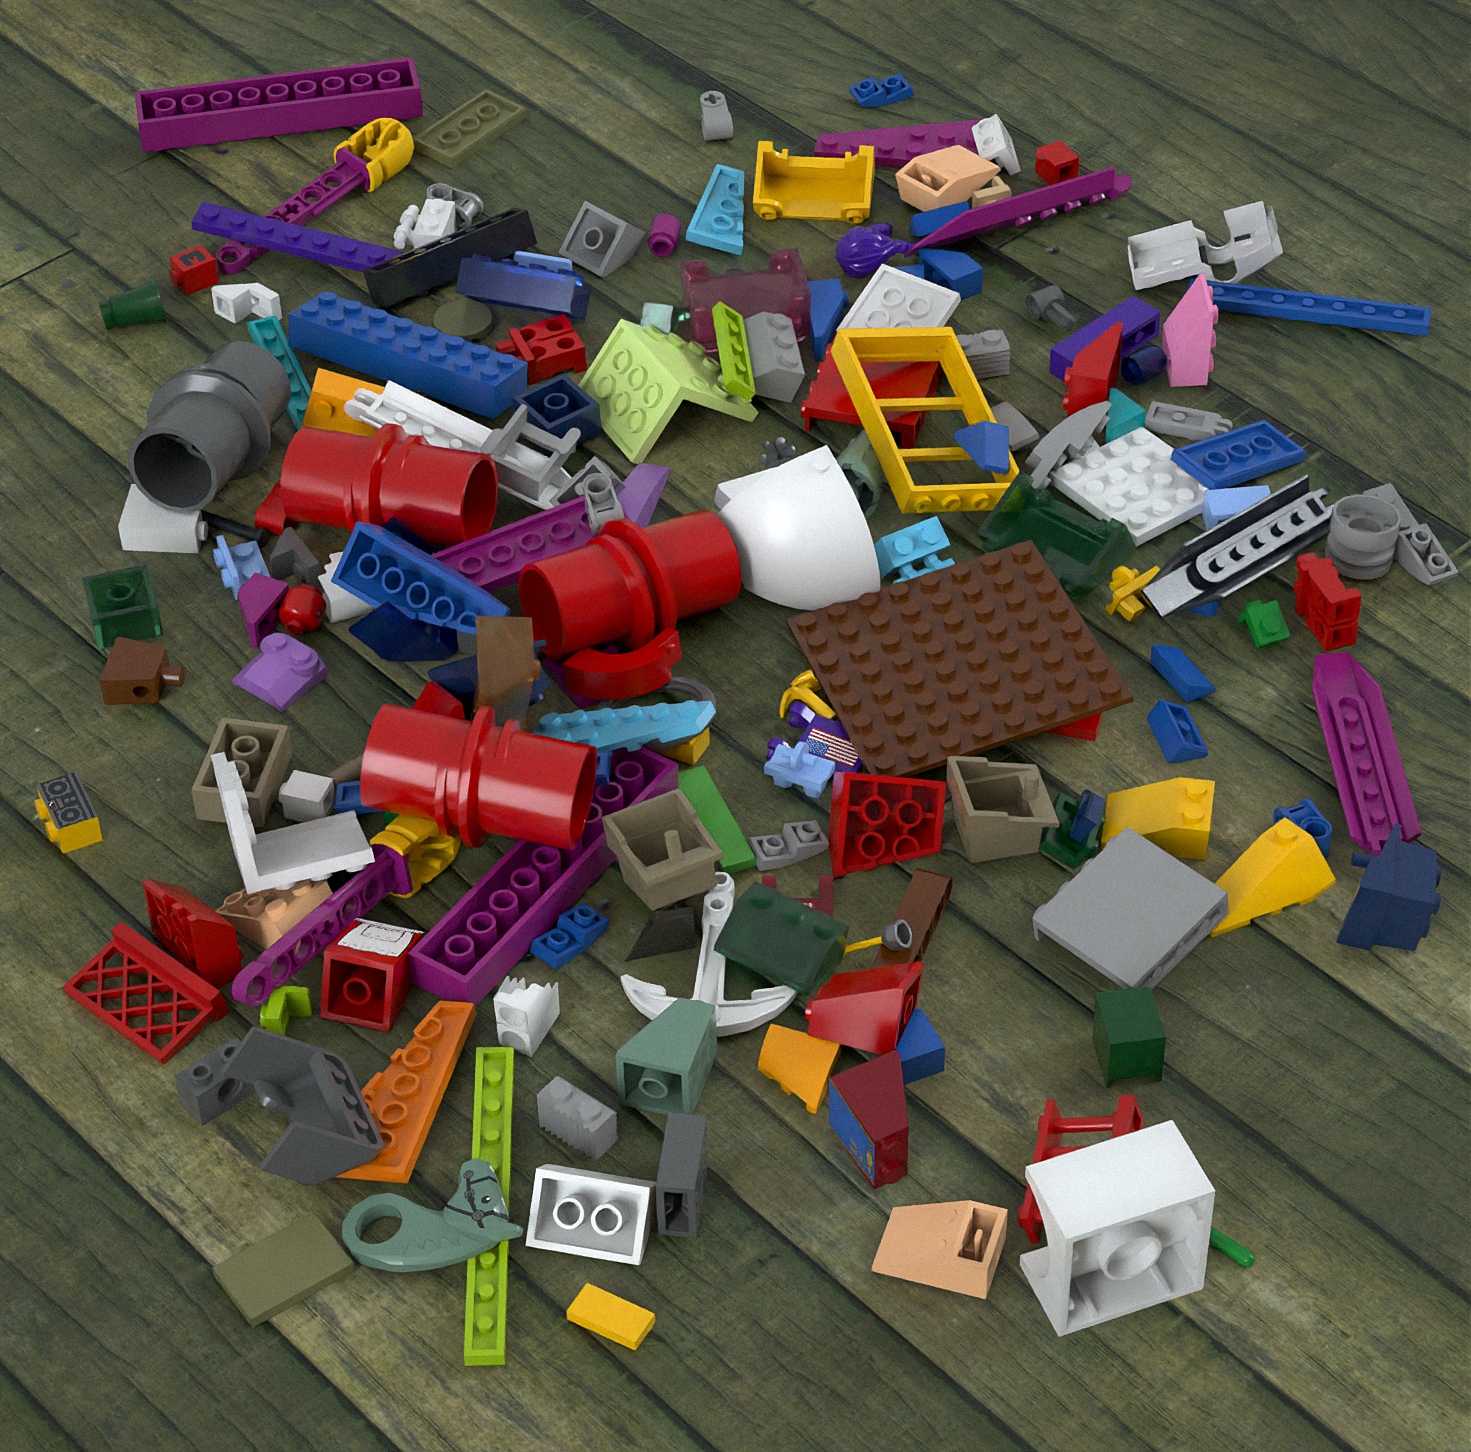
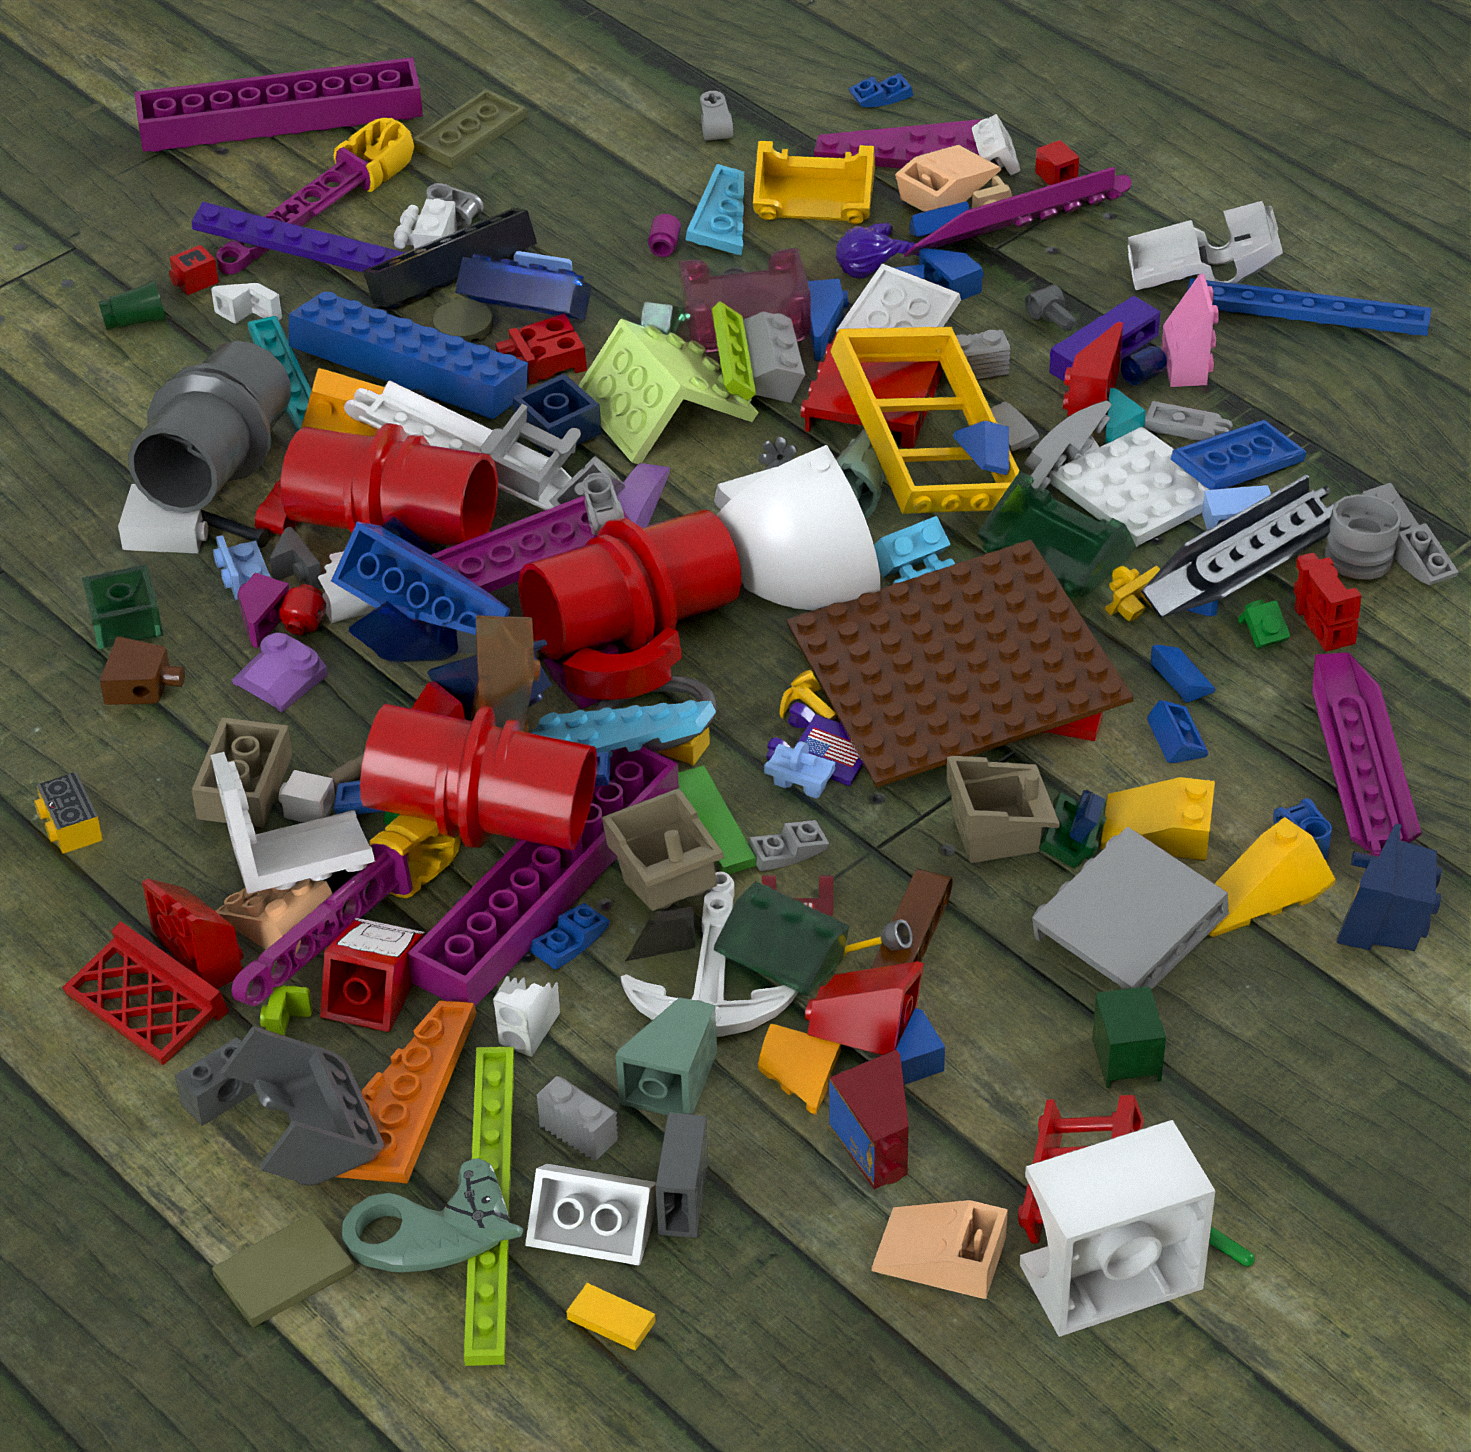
(600, 240): light grey slope -> none
(883, 820): red wedge -> none

